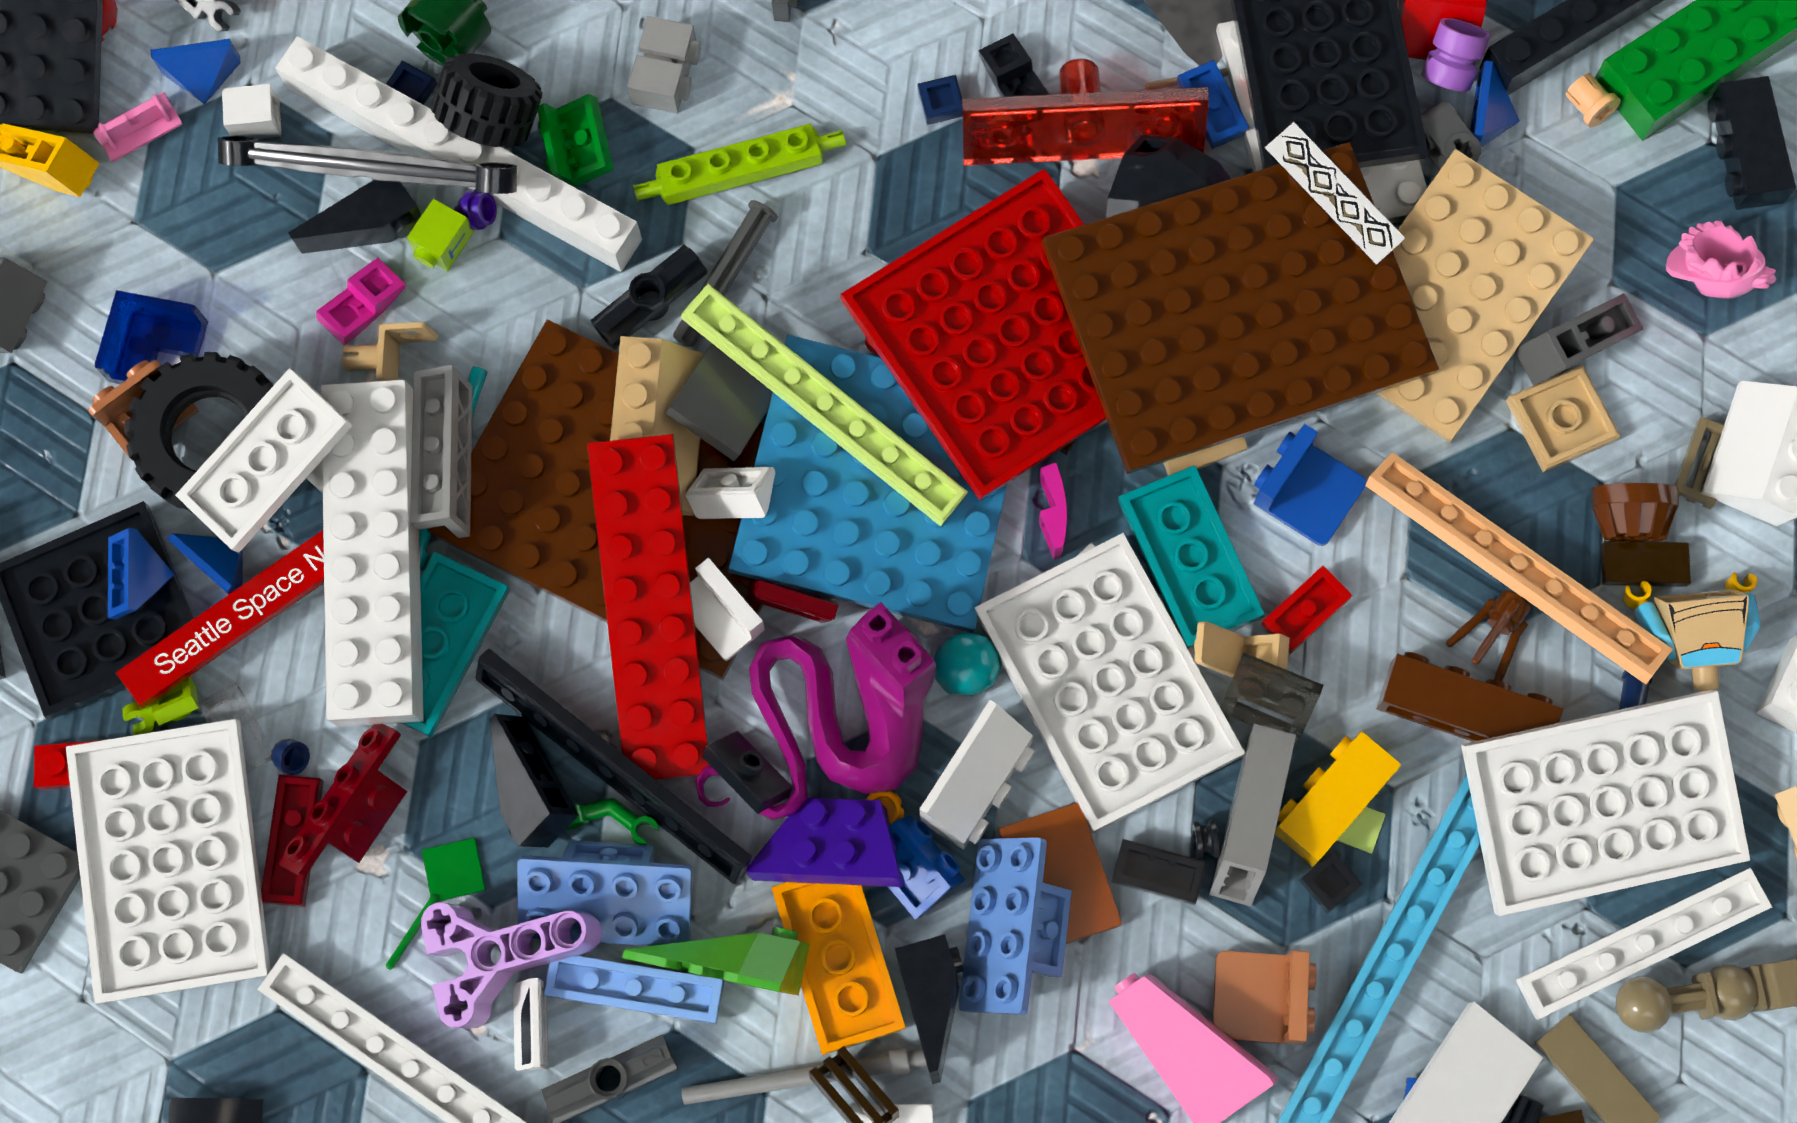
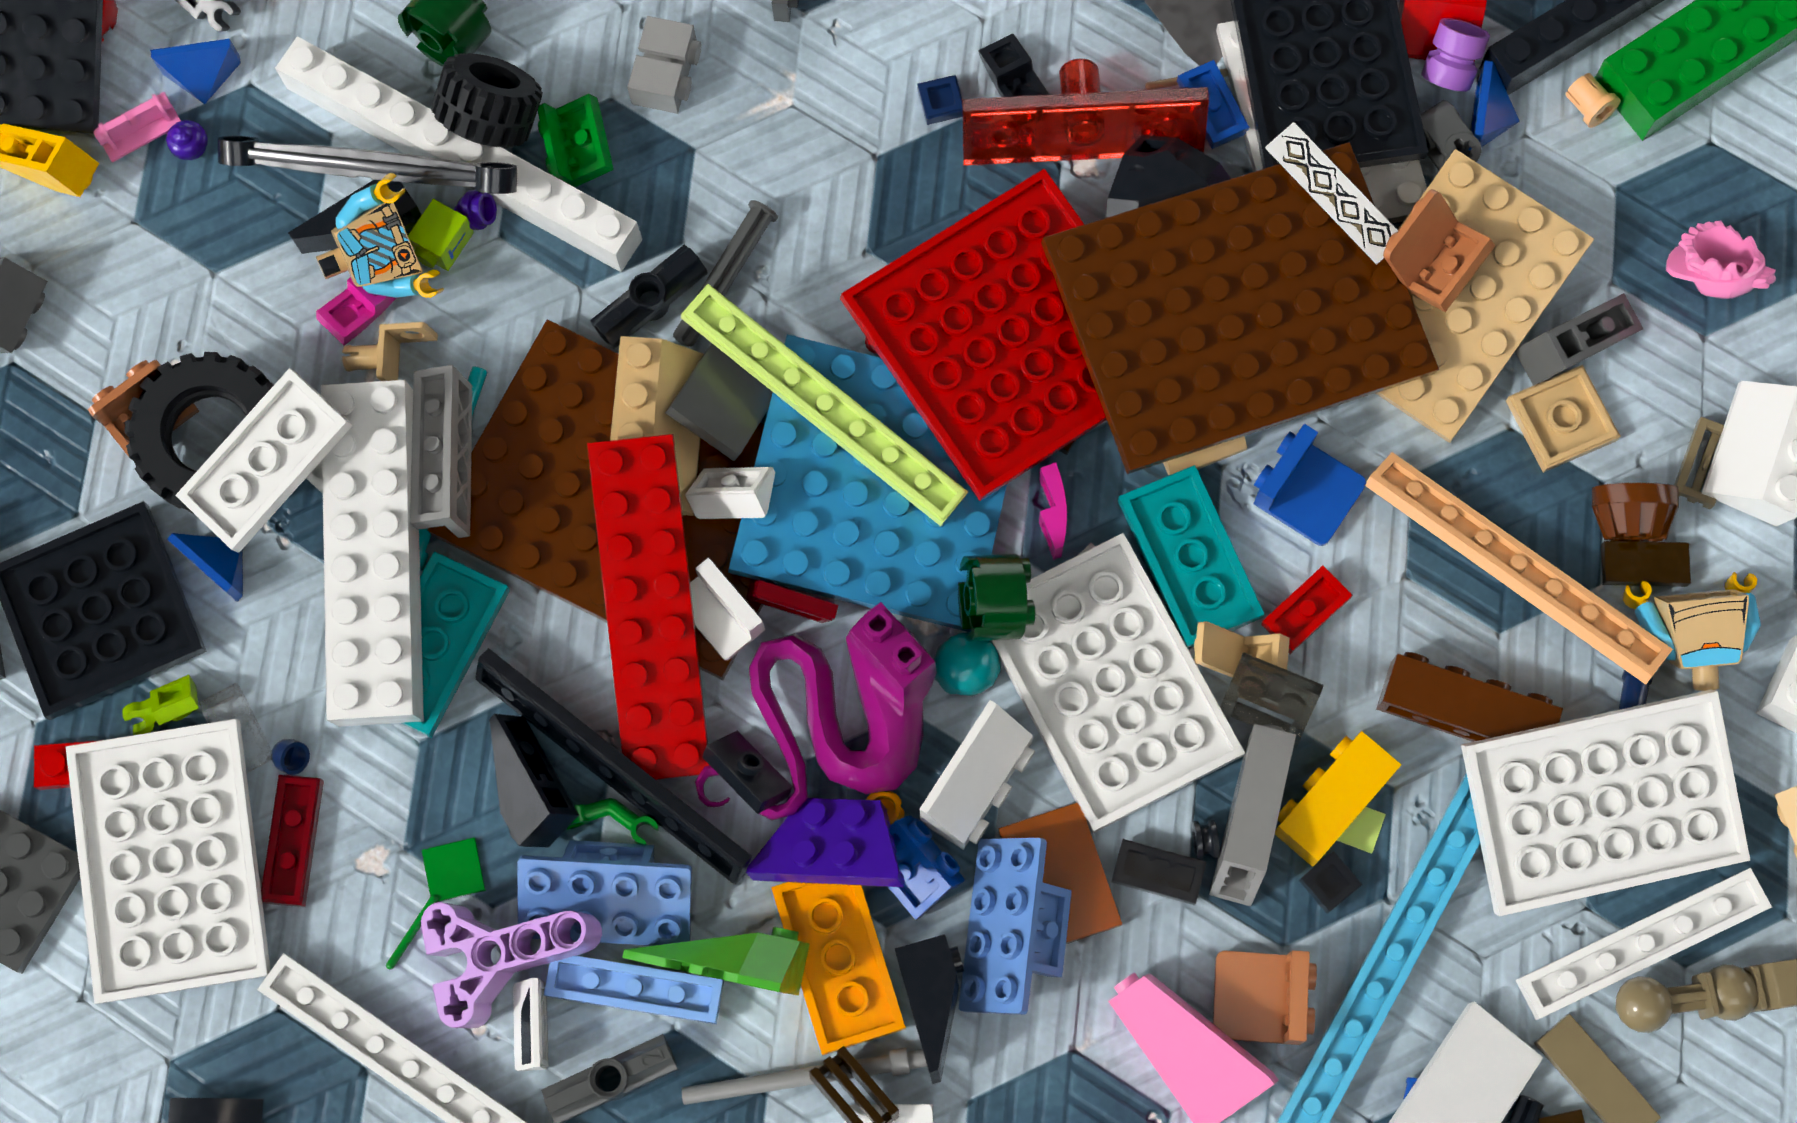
(133, 572): blue slope -> none
(142, 328): clear blue panel -> none
(187, 140): none -> dark purple plate
(225, 623): red tile -> none
(252, 111): white panel -> none
(352, 808): dark red bracket -> none
(376, 246): none -> torso
(412, 82): dark blue tile -> none
(739, 164): lime plate -> none
(995, 597): none -> dark green brick
(1436, 252): none -> nougat bracket
(1505, 616): reddish brown plant -> none
(1751, 143): black brick -> none

